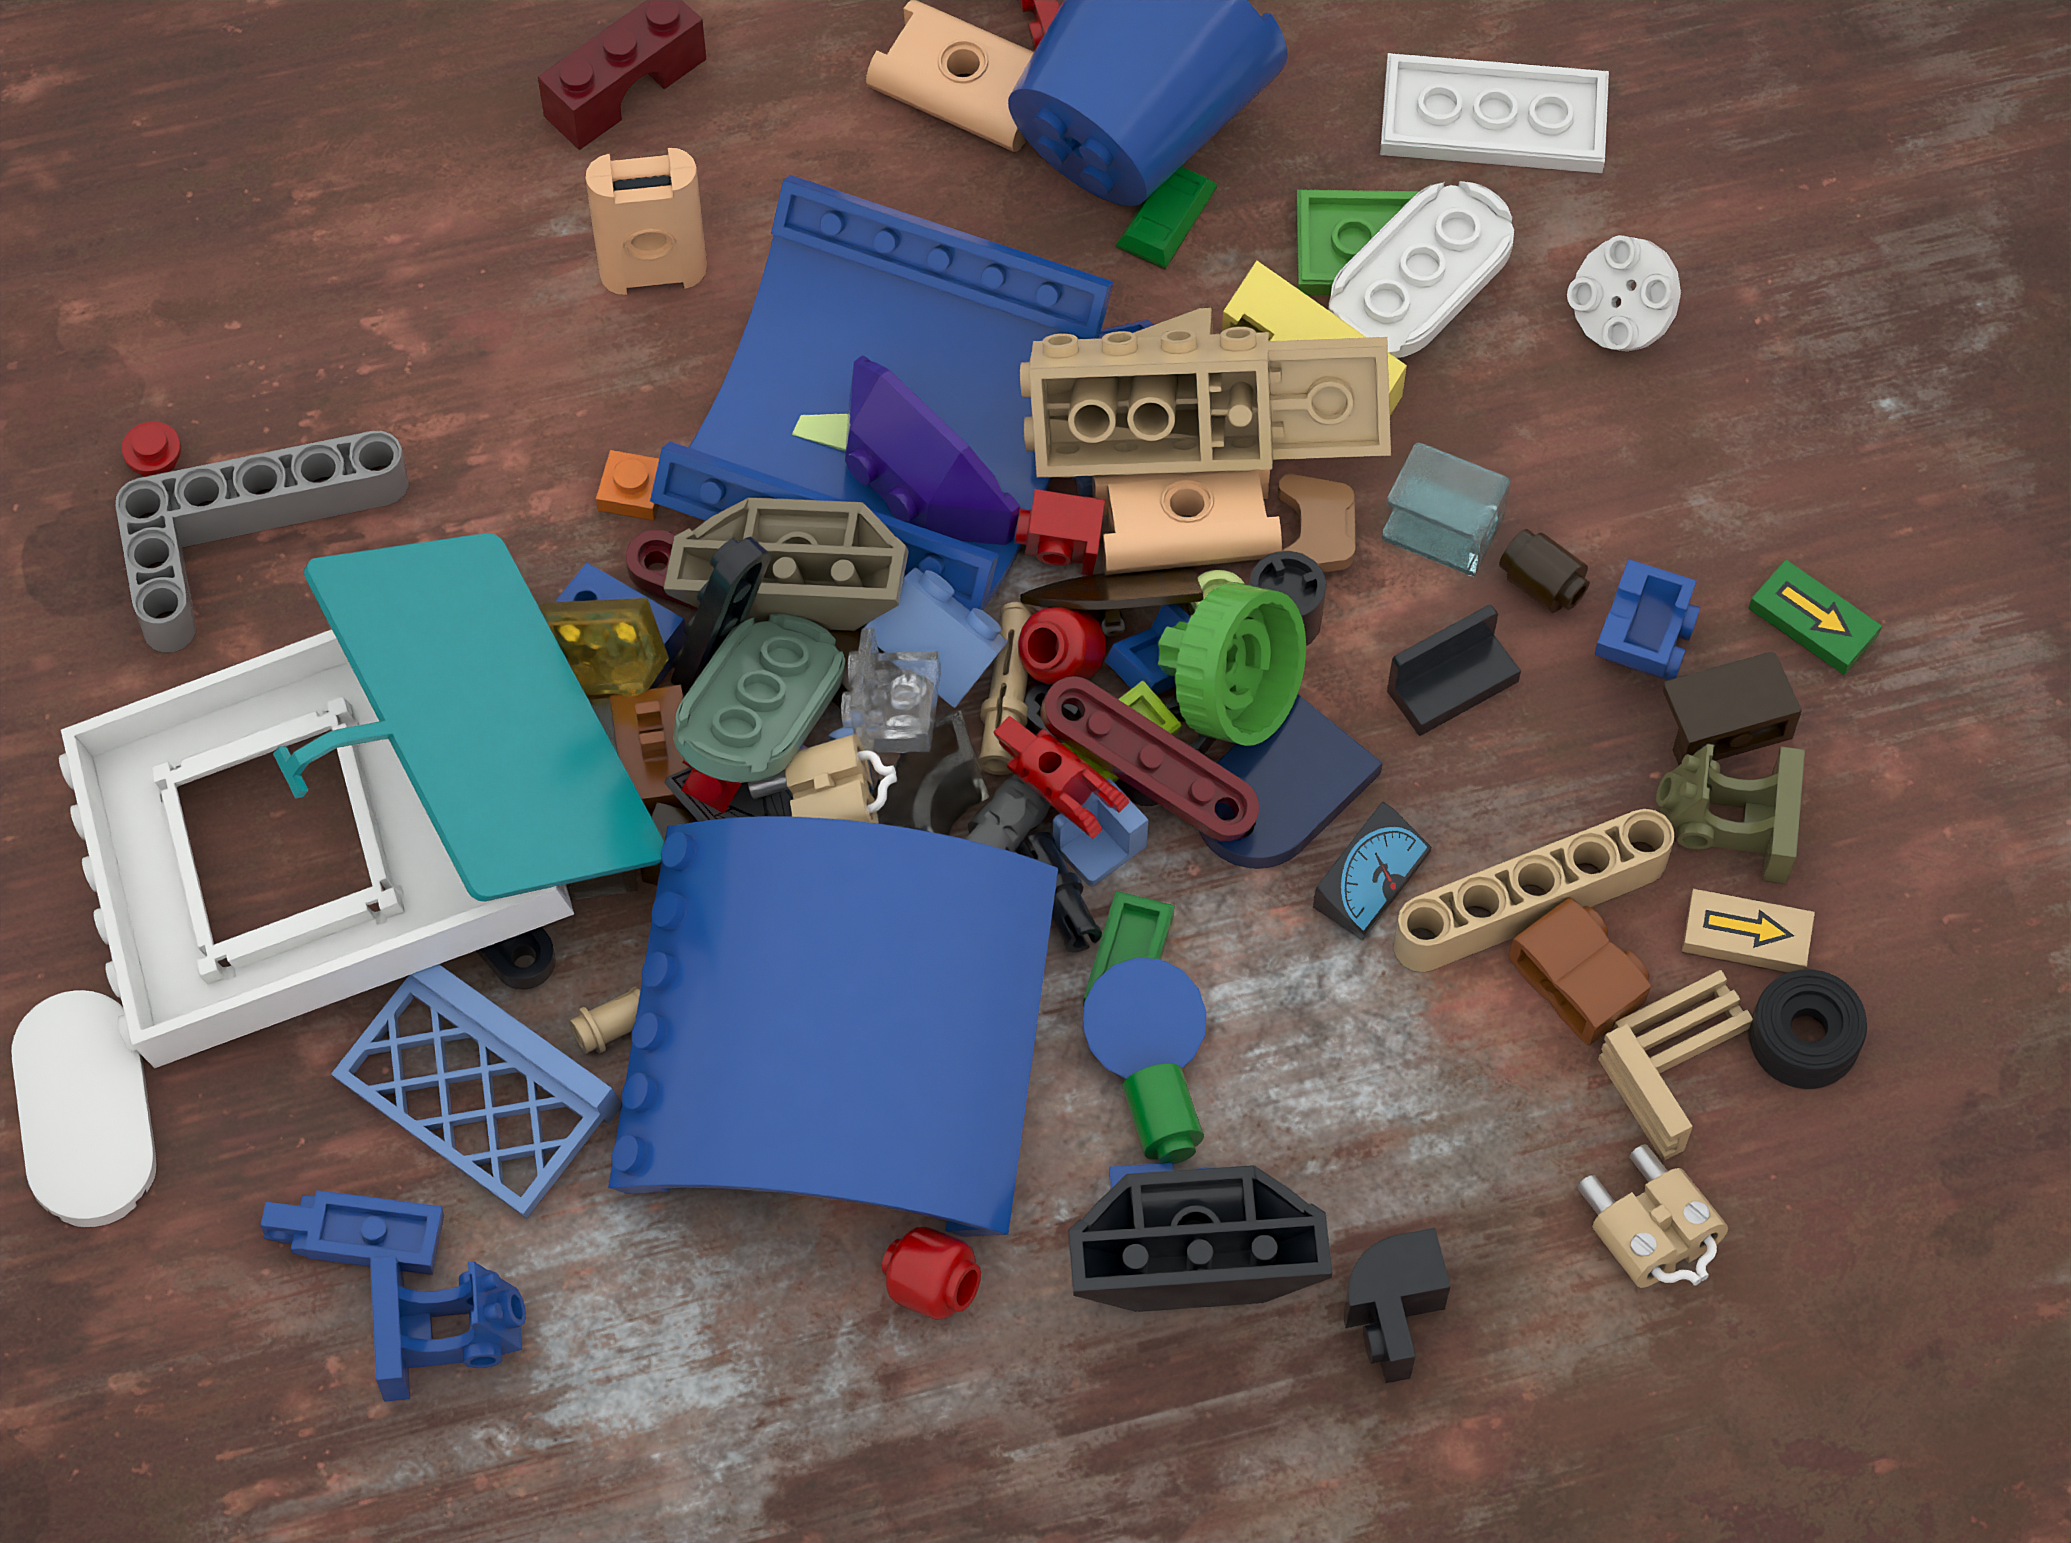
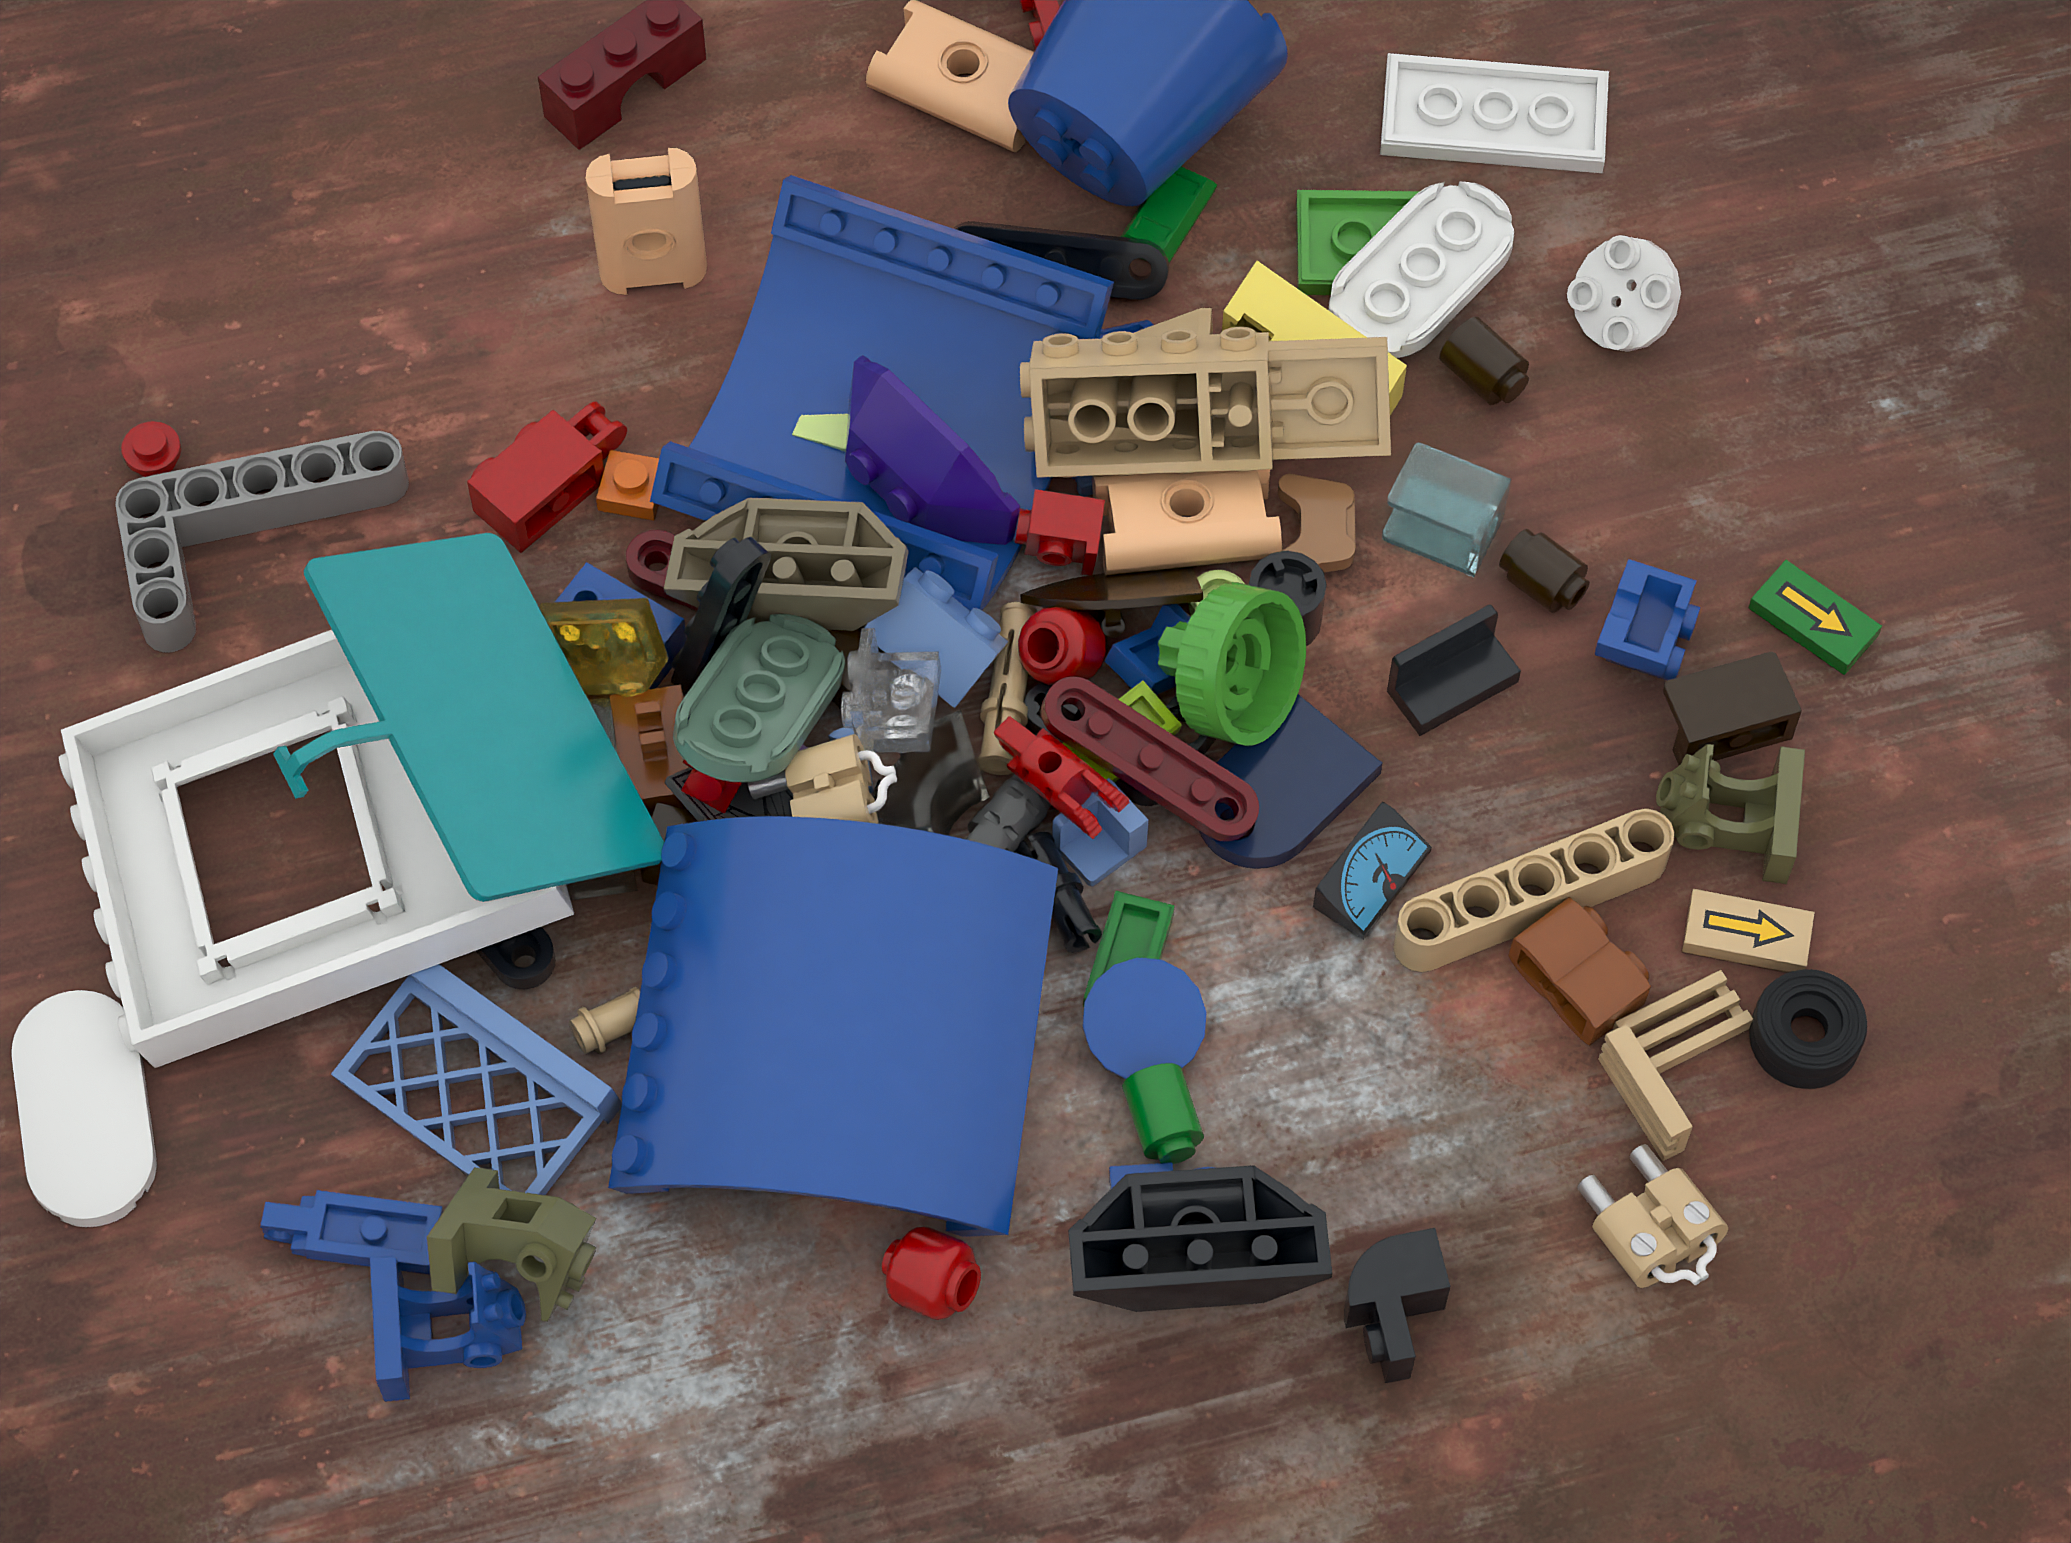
(512, 1227): none -> olive tile
(544, 473): none -> red brick
(1091, 253): none -> black plate
(1485, 362): none -> dark brown brick

